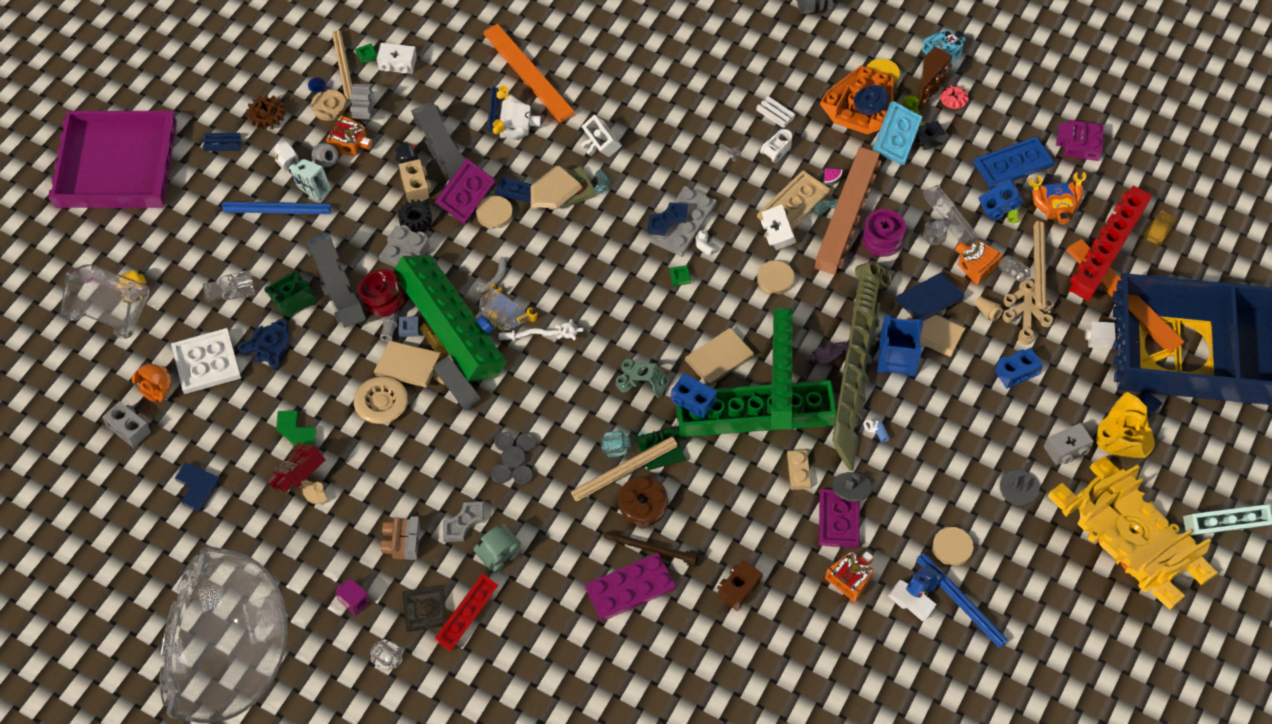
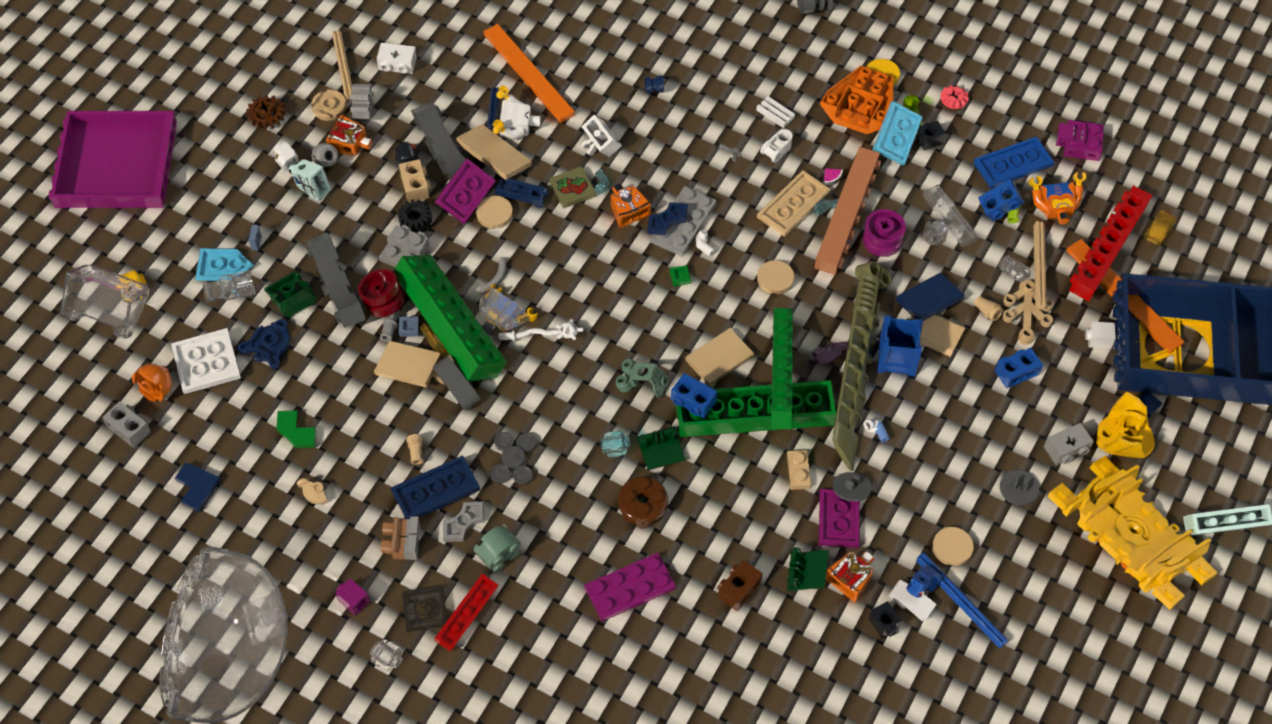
(218, 141): dark blue tile -> none
(220, 262): none -> medium azure tile
(255, 237): none -> sand blue tile
(271, 207): blue axle -> none
(296, 468): dark red hips -> none
(316, 85): clear blue plate -> none
(366, 53): green tile -> none
(382, 406): tan wheel -> none
(415, 444): none -> tan pin
(435, 488): none -> dark blue plate
(486, 325): blue tile -> none
(493, 151): none -> tan tile
(553, 189): tan tile -> none
(623, 469): tan axle -> none
(629, 205): none -> orange torso
(655, 84): none -> dark blue wheel
(689, 557): dark brown piece -> none
(778, 217): white brick -> none
(807, 569): none -> dark green hinge
(871, 99): dark blue tile -> none
(881, 612): none -> black brick
(934, 74): reddish brown slope -> none
(945, 41): medium azure torso -> none
(978, 260): orange torso -> none

